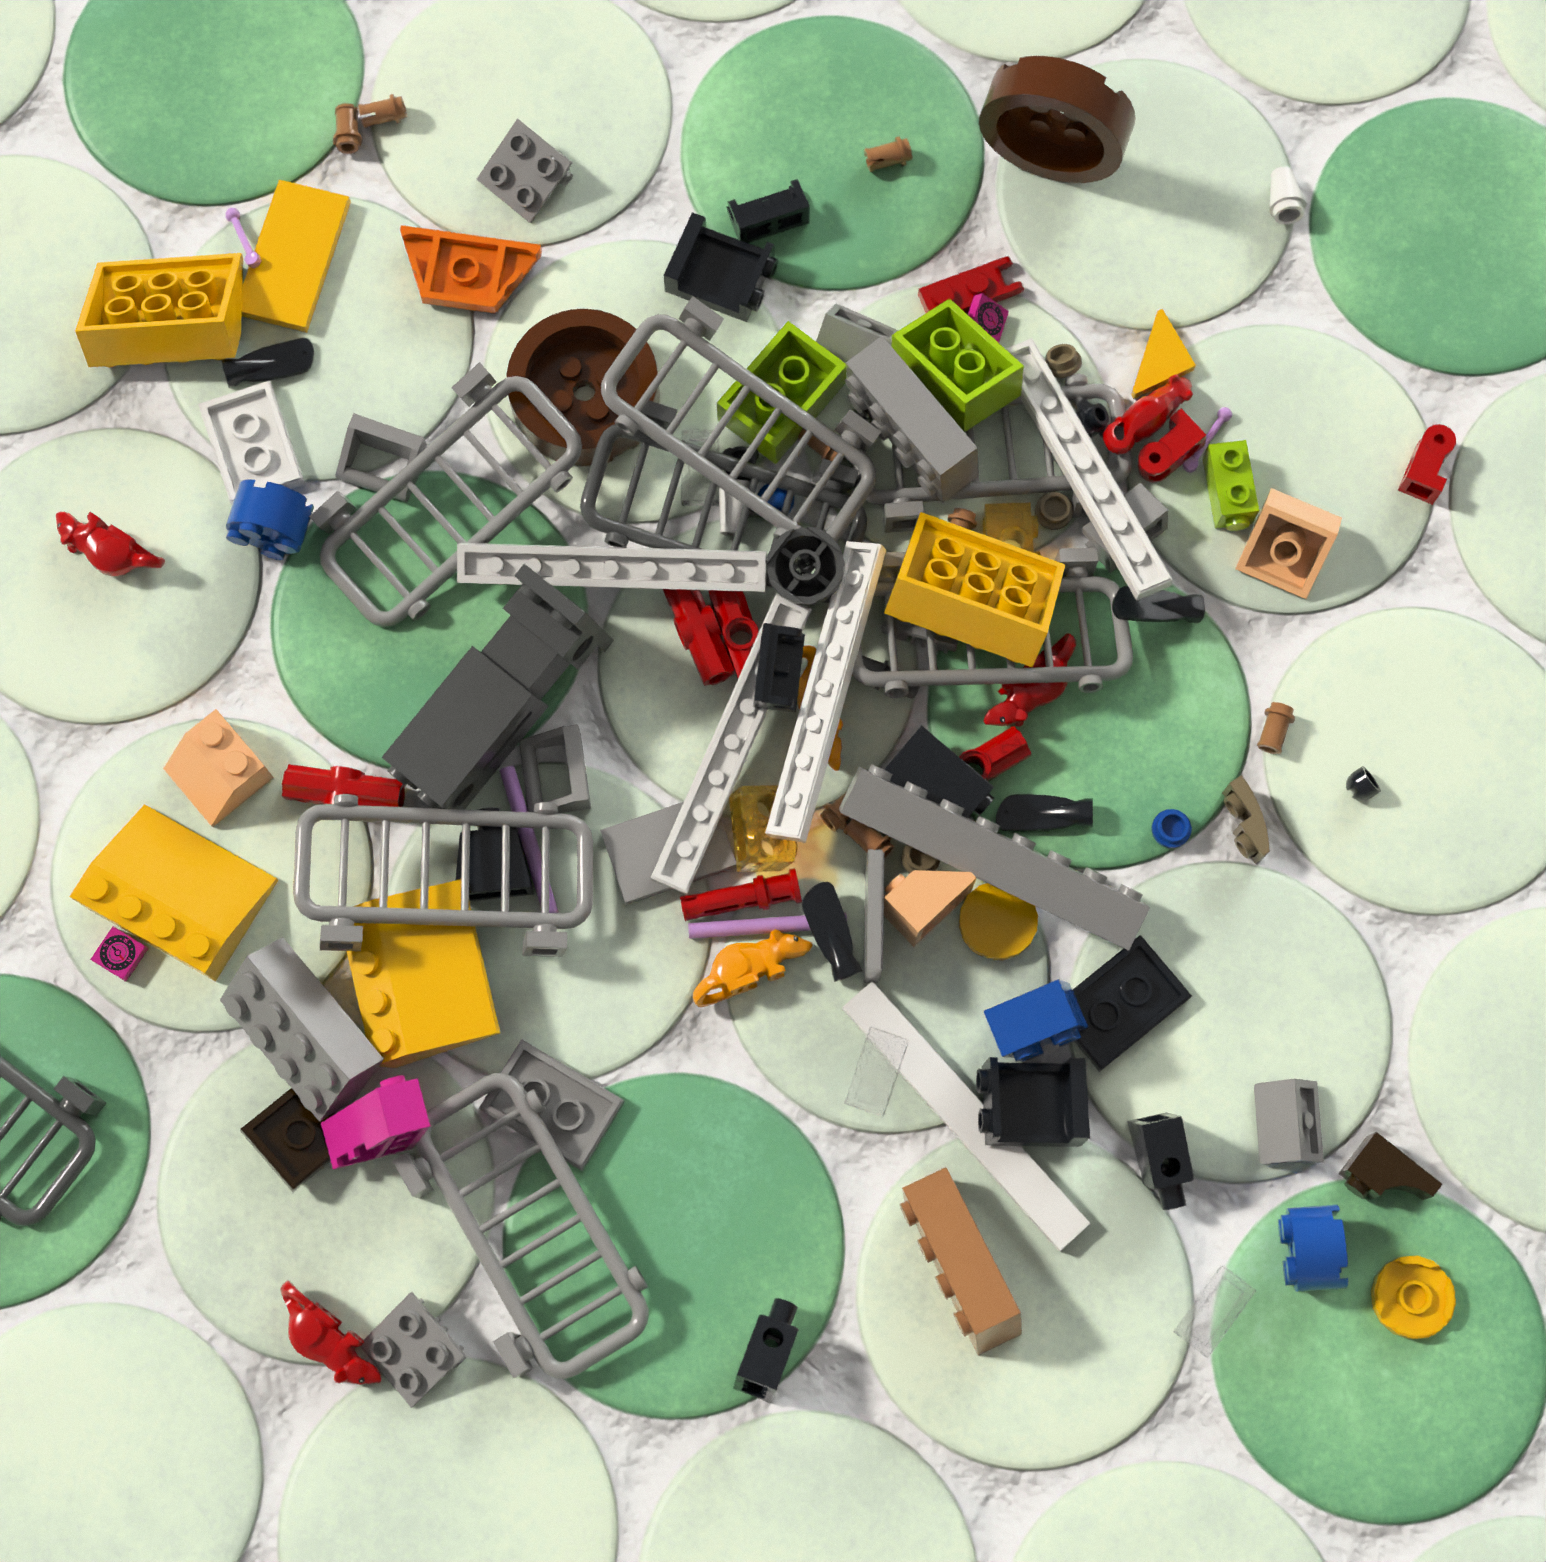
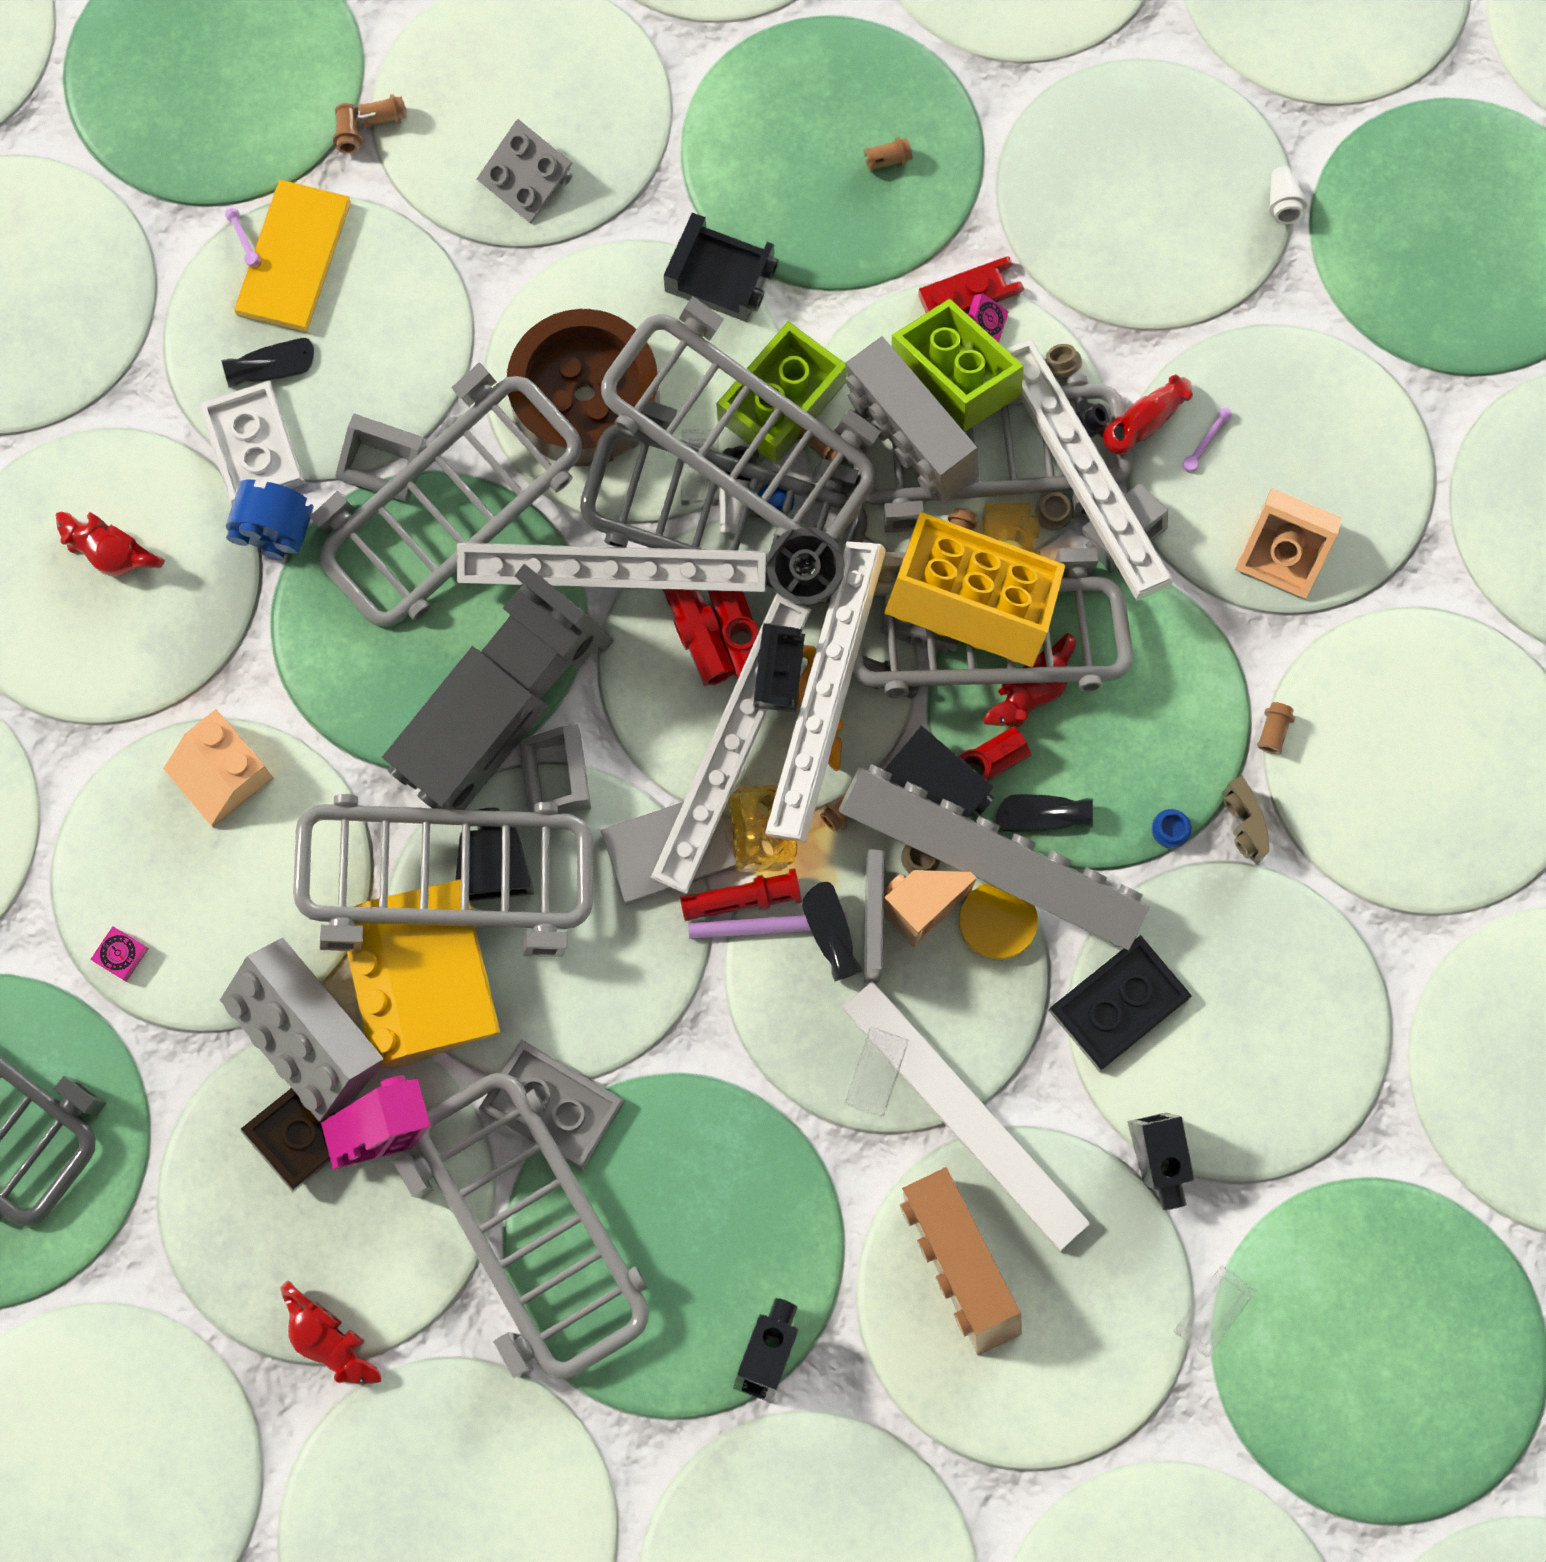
(162, 310): yellow slope -> none
(175, 891): yellow slope -> none
(321, 786): red piece -> none
(412, 1349): light grey hinge -> none
(467, 268): orange wing -> none
(526, 835): lavender bar -> none
(742, 964): light orange animal -> none
(769, 214): black hinge -> none
(850, 332): light grey panel -> none
(868, 837): medium nougat pin -> none
(1029, 131): reddish brown brick -> none
(1034, 1103): black panel -> none
(1036, 1020): blue brick -> none
(1158, 607): black piece -> none
(1162, 357): yellow tile -> none
(1163, 457): red leg -> none
(1230, 485): lime brick -> none
(1288, 1122): light grey panel -> none
(1315, 1248): blue brick -> none
(1364, 783): black hinge -> none
(1383, 1167): dark brown arch -> none
(1413, 1297): yellow tile -> none
(1421, 475): red leg -> none

